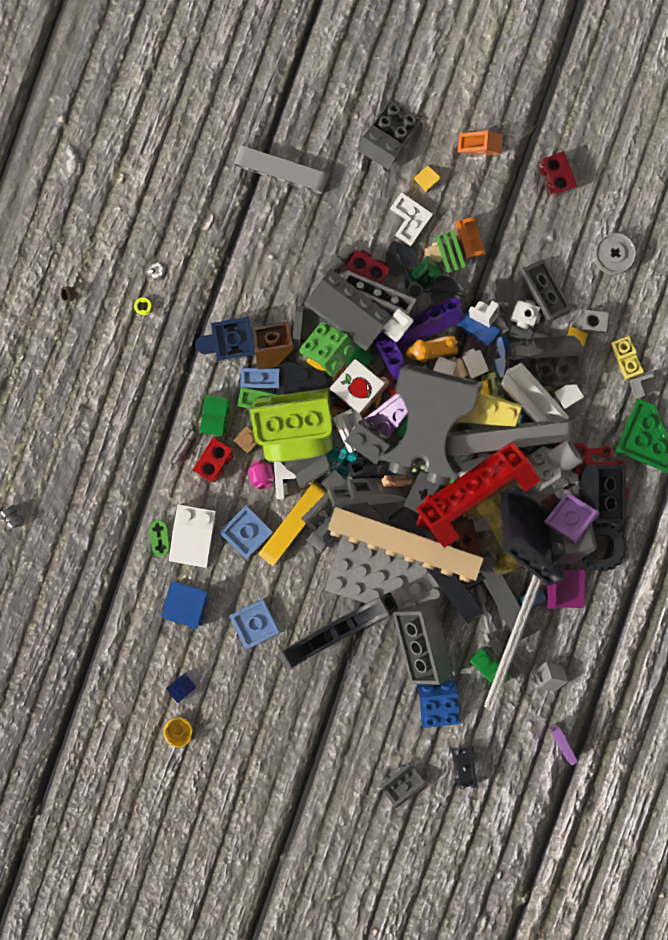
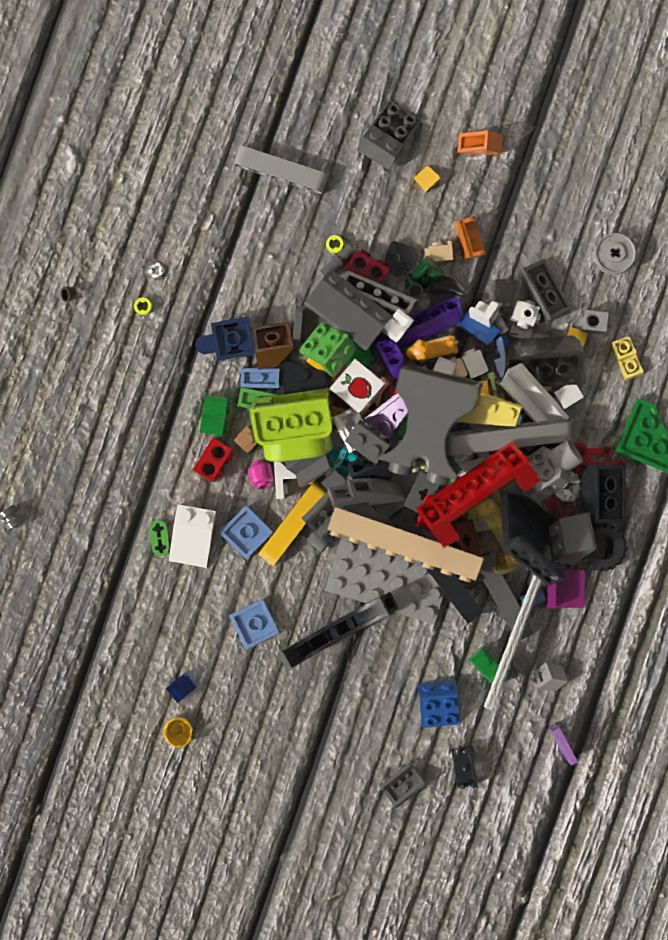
(182, 446): light grey axle -> none
(185, 605): blue bracket -> none
(333, 238): none -> neon yellow bush
(397, 480): light nougat axle -> none
(414, 215): white plate -> none
(423, 644): dark grey slope -> none
(445, 236): bright green tile -> none
(490, 637): light grey piece -> none
(563, 173): dark red brick -> none
(571, 518): medium lavender tile -> none
(643, 385): light grey panel -> none

